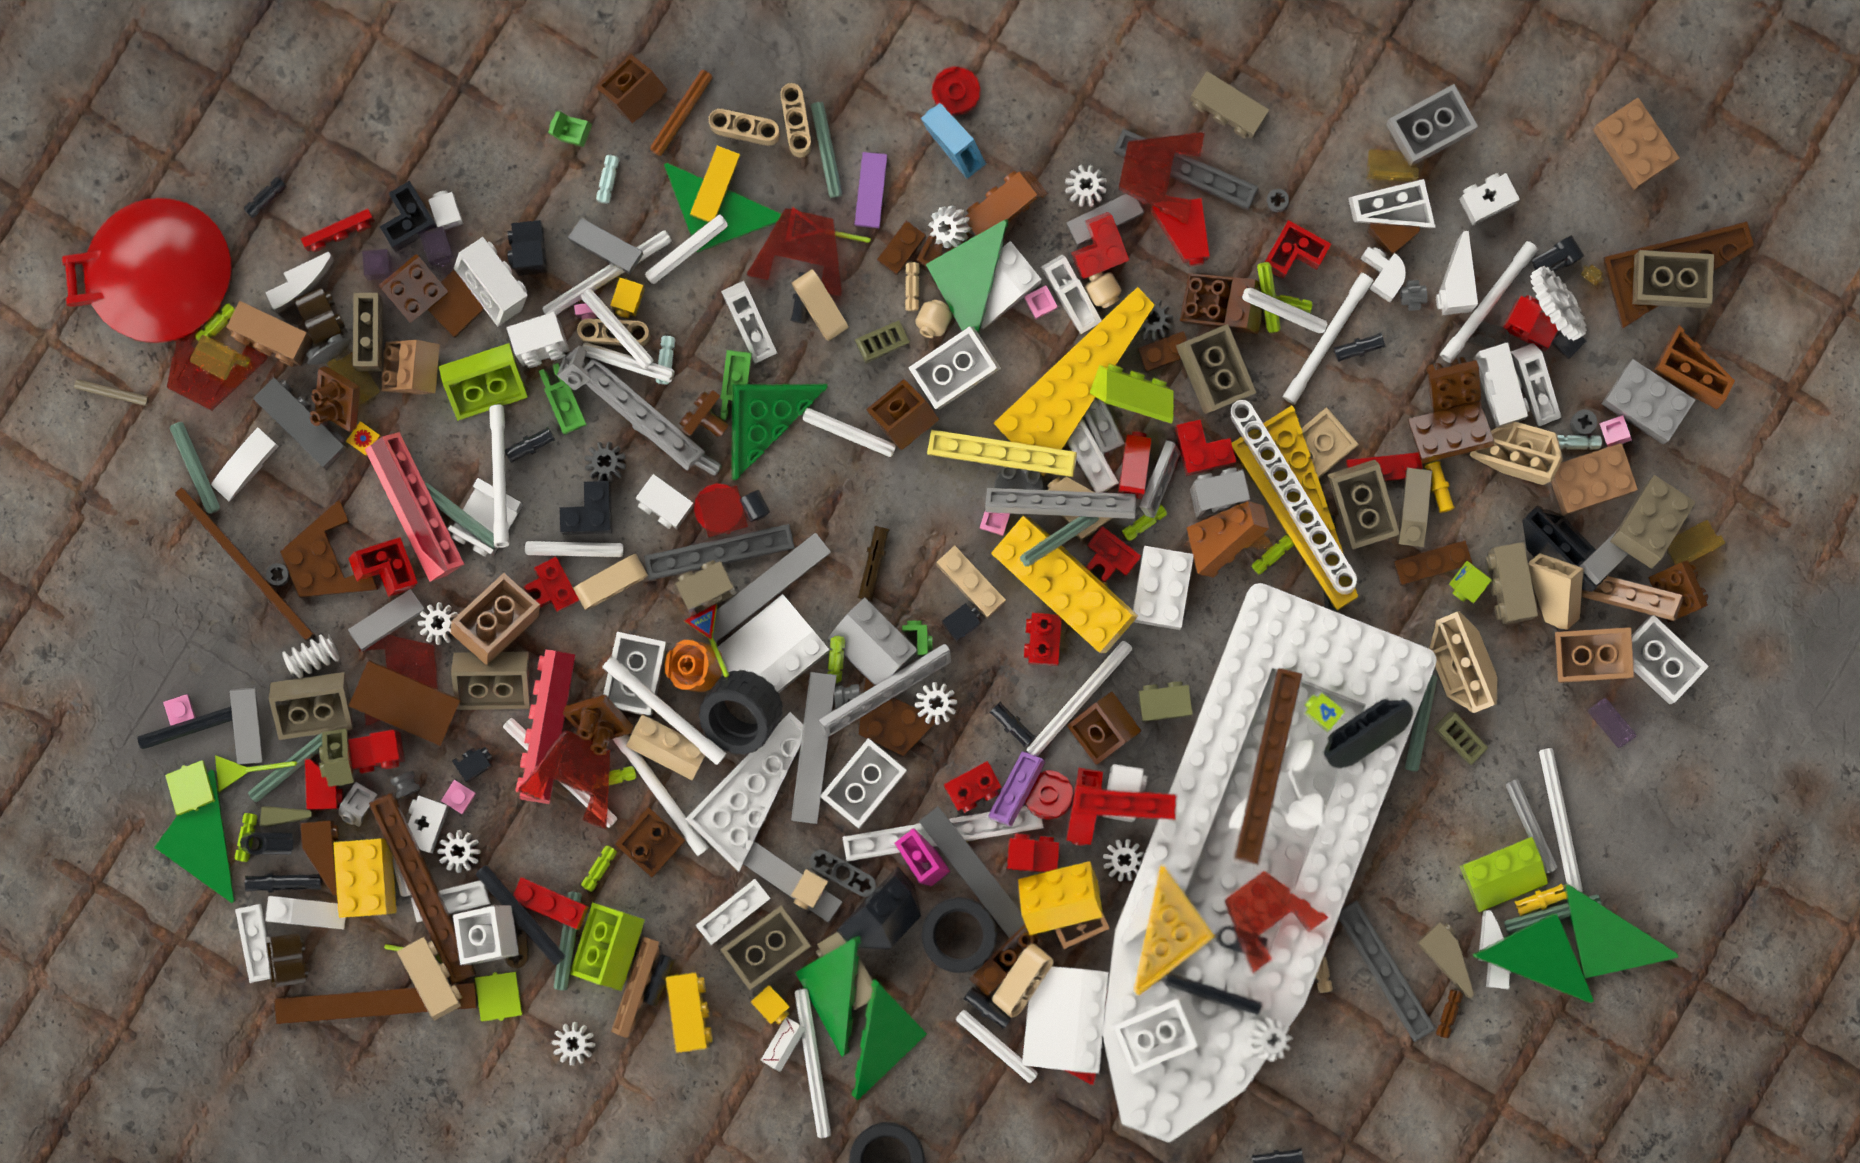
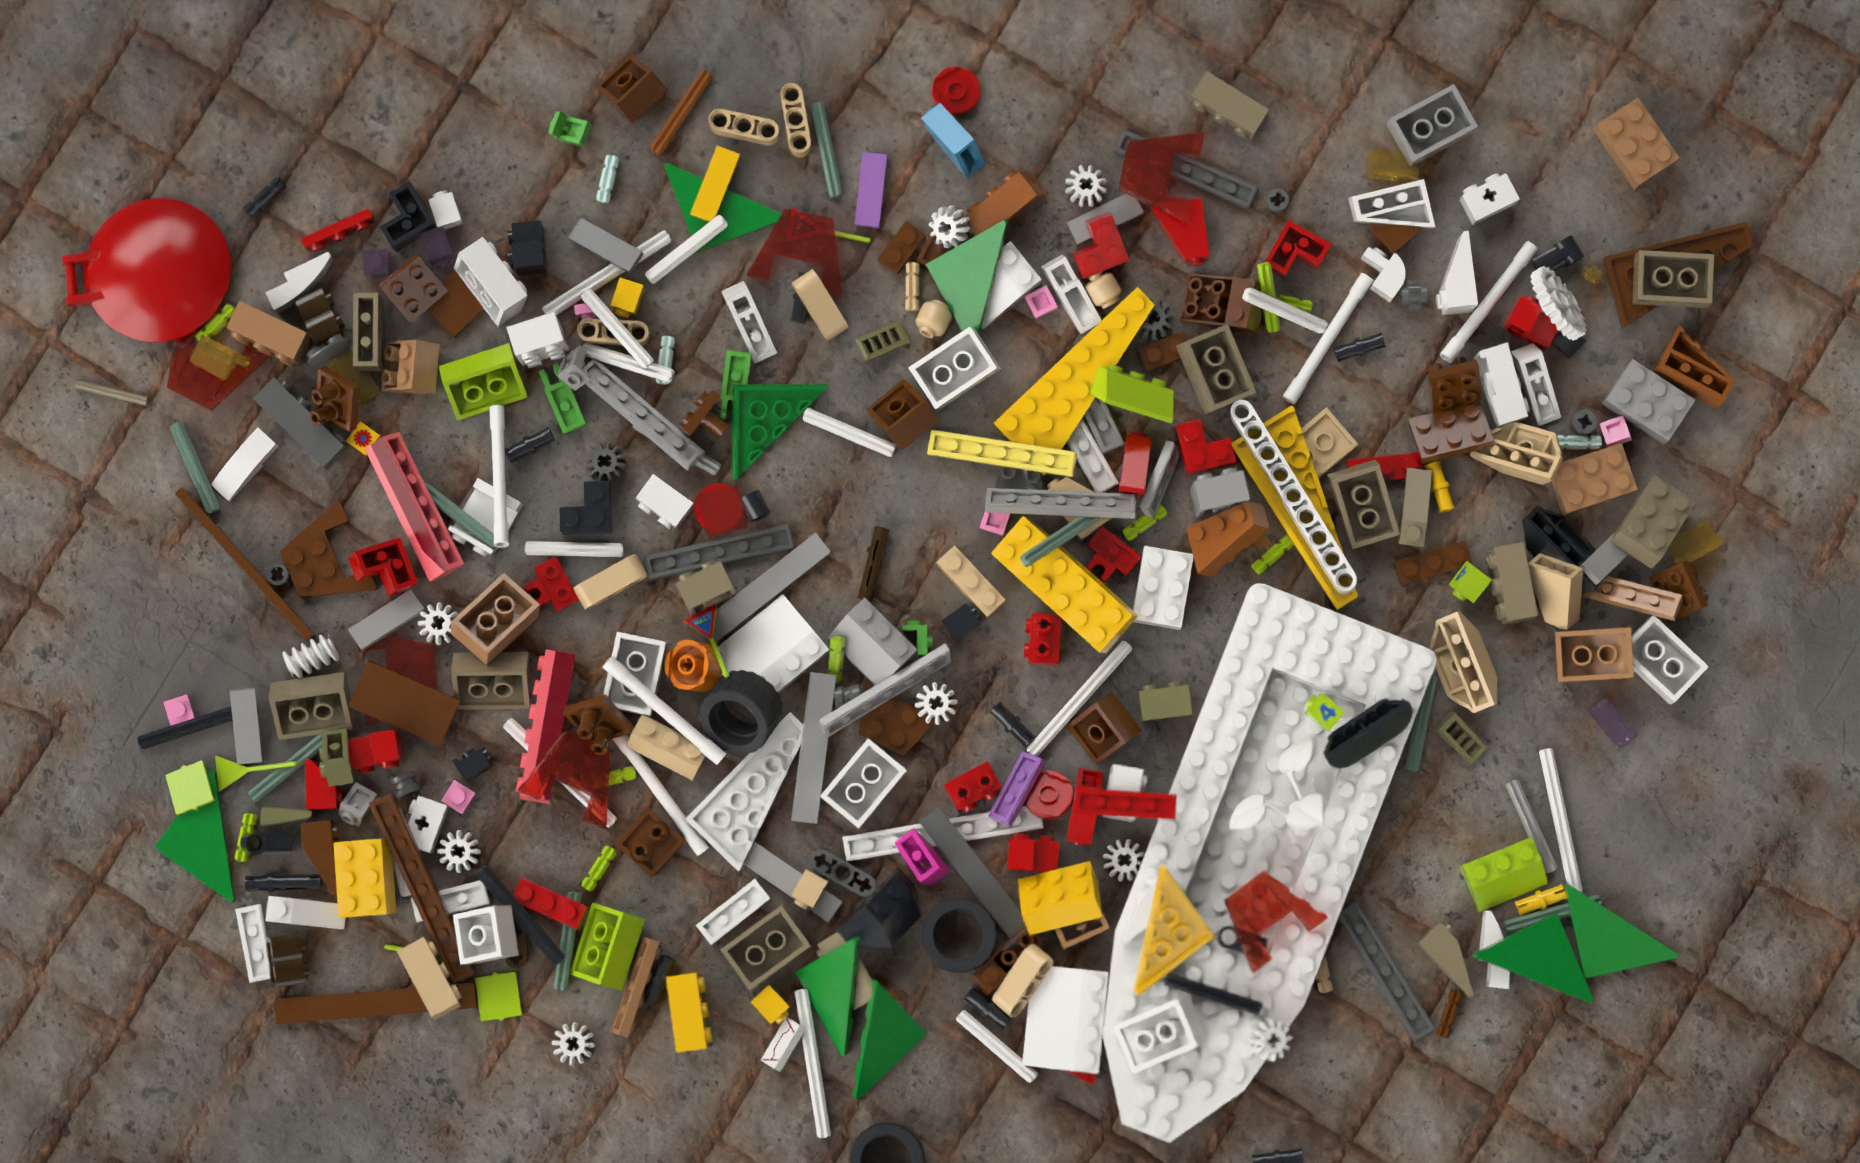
(1268, 766): reddish brown tile -> none

